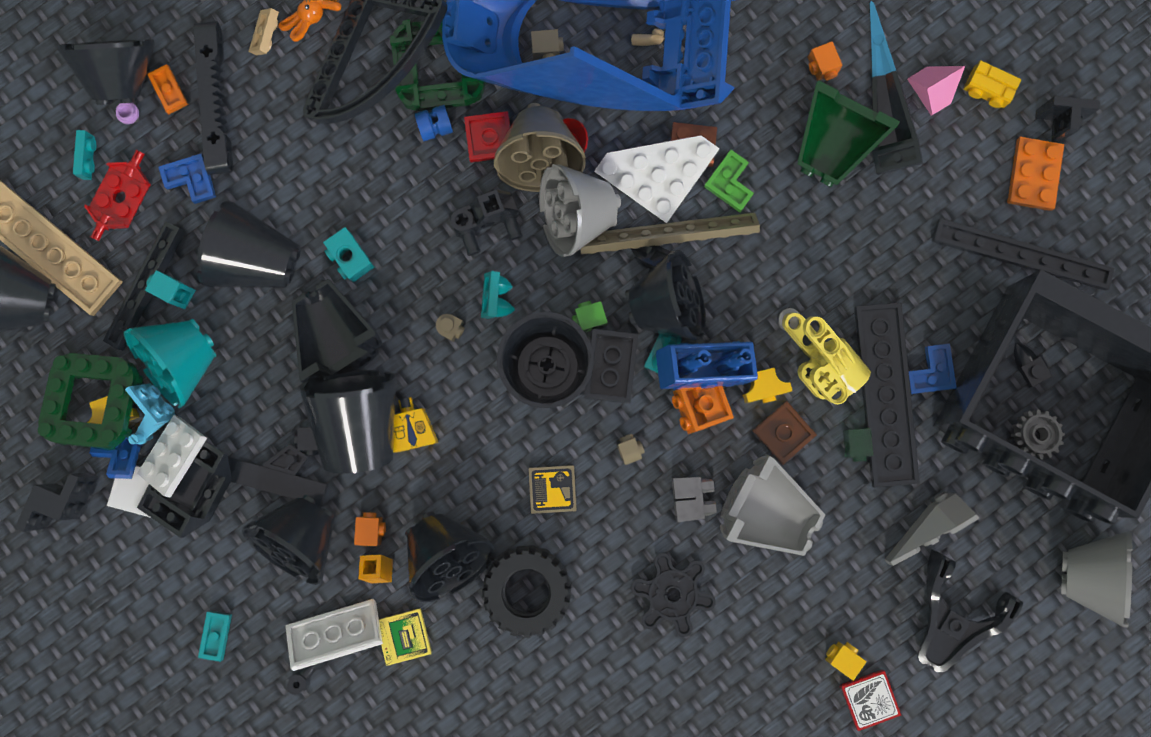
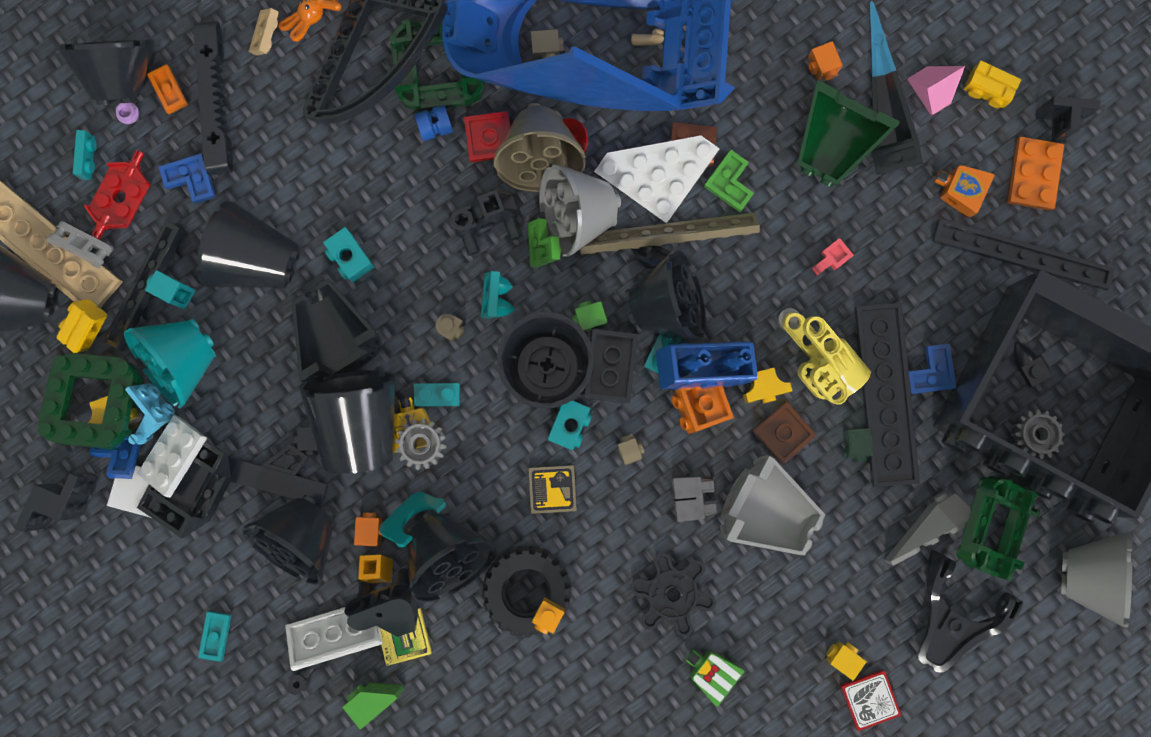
(79, 244): none -> light grey plate
(81, 325): none -> yellow brick
(370, 701): none -> bright green slope
(394, 525): none -> teal piece
(395, 615): none -> black piece
(408, 441): none -> light grey gear
(437, 394): none -> teal plate
(542, 249): none -> bright green plate
(548, 616): none -> light orange brick
(560, 435): none -> teal brick
(713, 674): none -> torso
(834, 256): none -> coral plate
(964, 188): none -> orange torso
(1021, 505): none -> dark green plate

